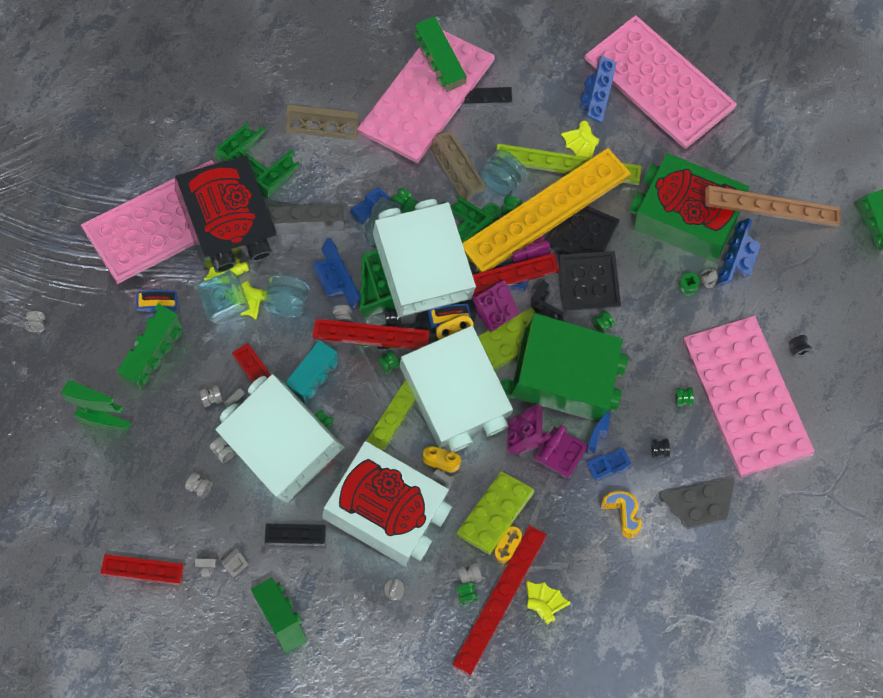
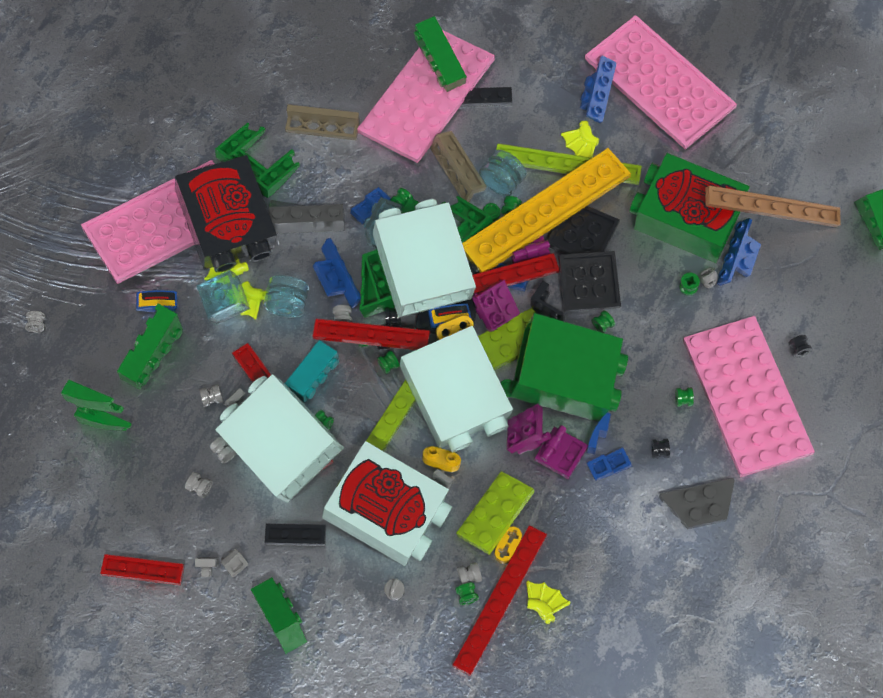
(629, 508): yellow animal -> none

